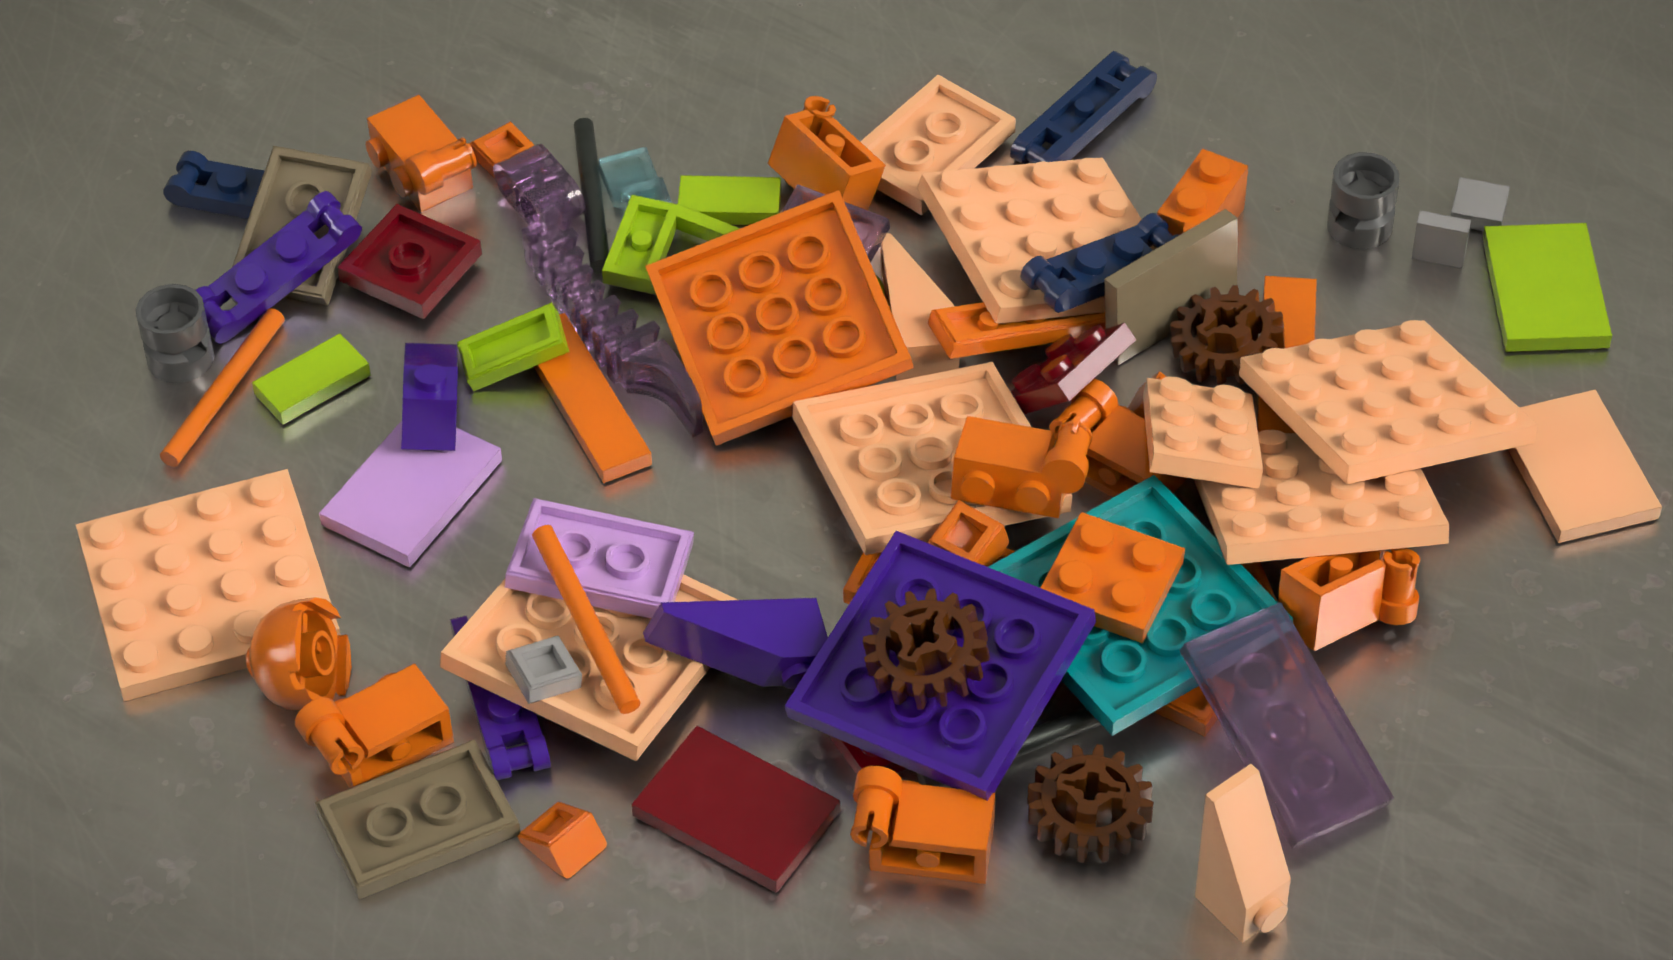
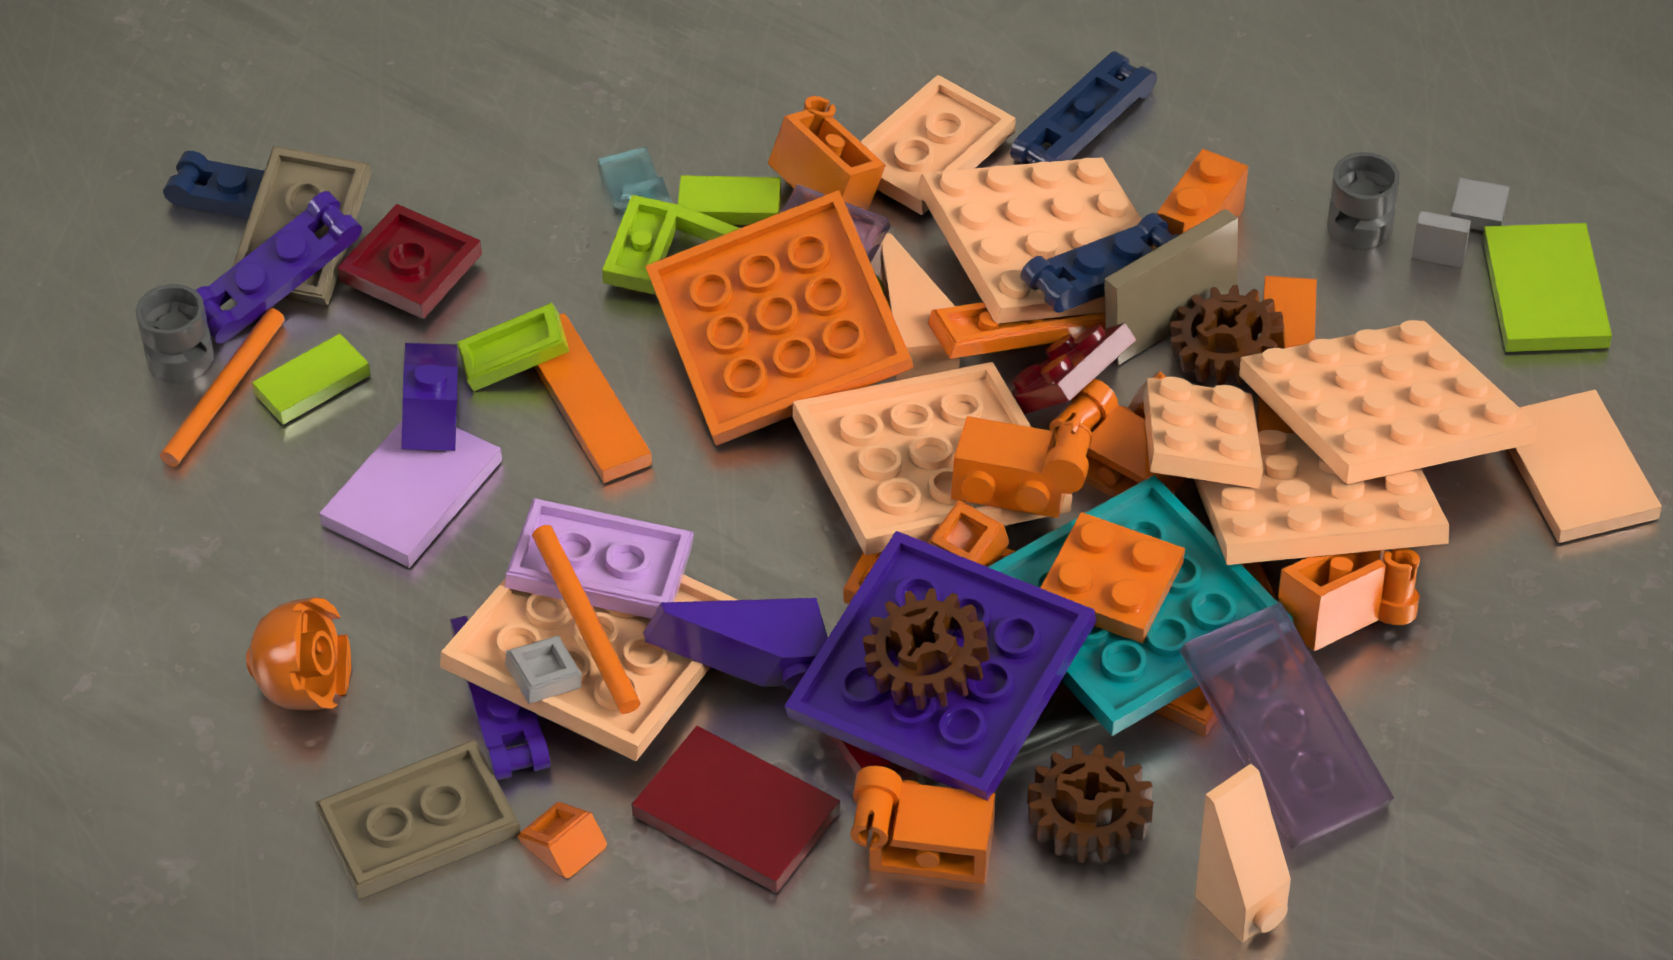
(195, 577): light nougat plate -> none
(378, 727): orange hinge -> none
(420, 153): orange hinge -> none
(499, 146): orange tile -> none
(548, 203): clear purple piece -> none
(592, 193): pearl dark grey bar -> none

